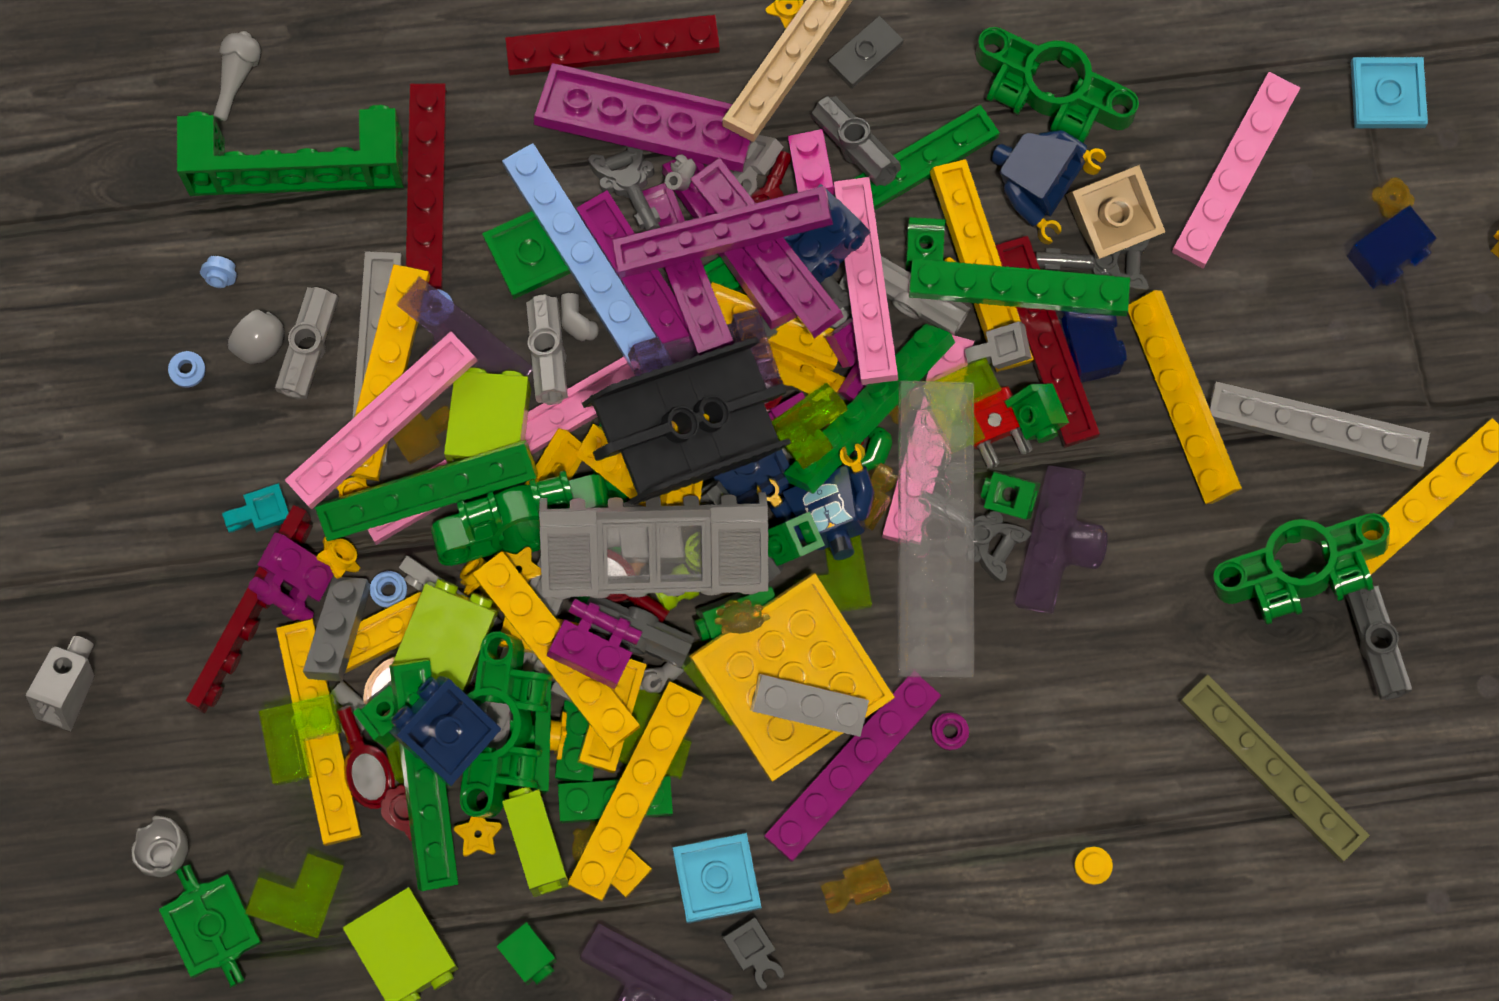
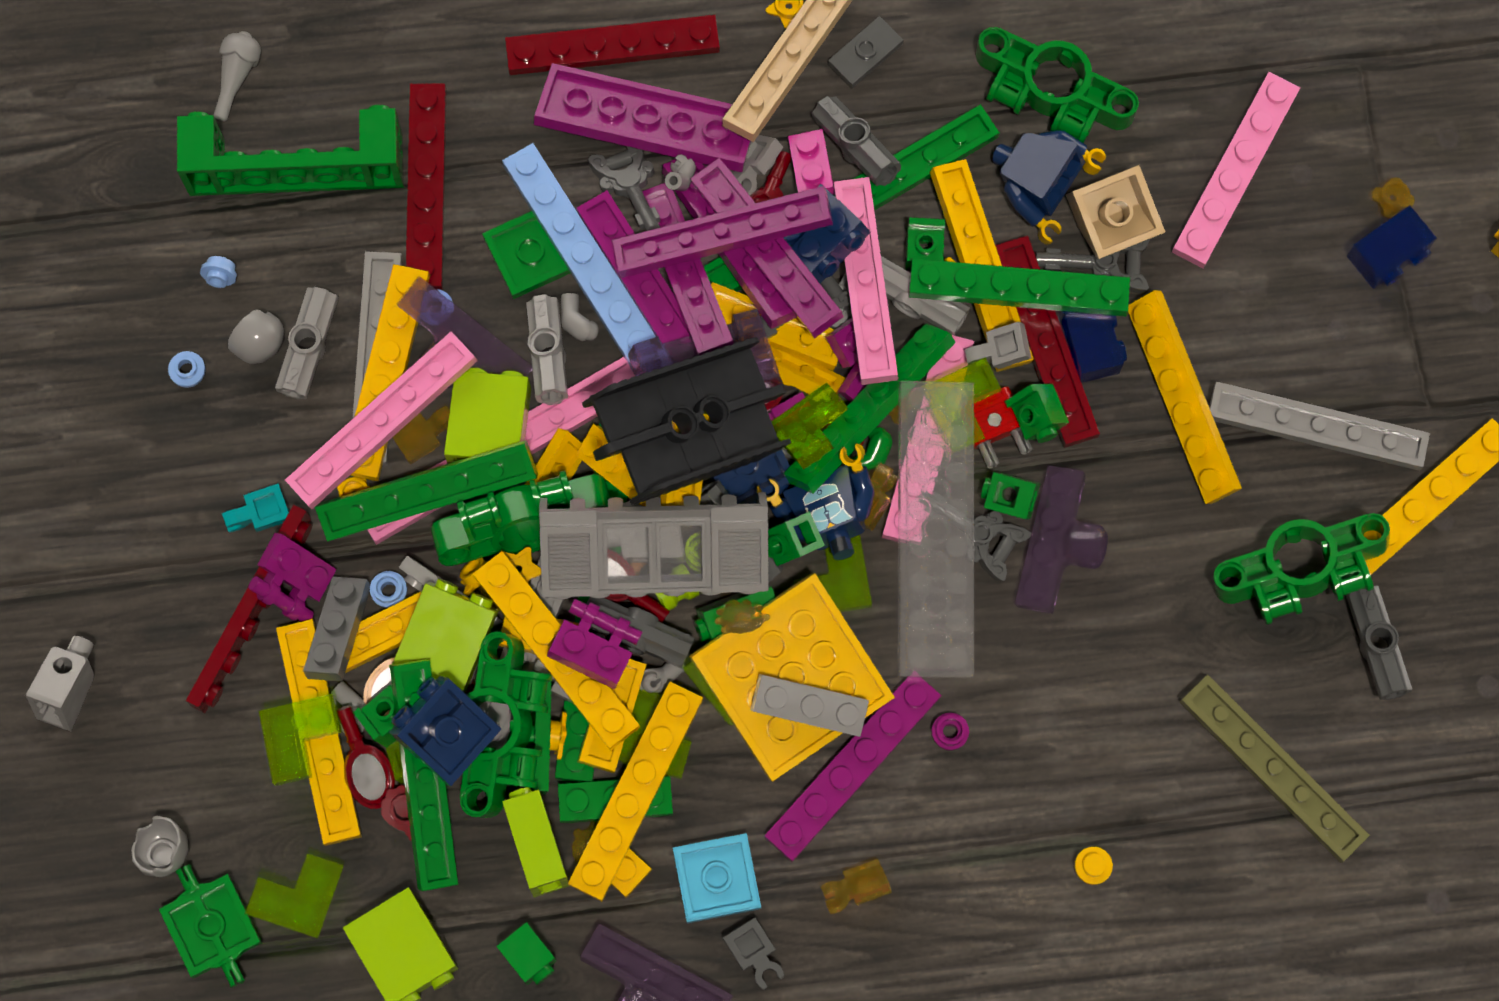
(346, 559): yellow plate -> none
(485, 842): yellow plate -> none
(1389, 92): medium azure plate -> none

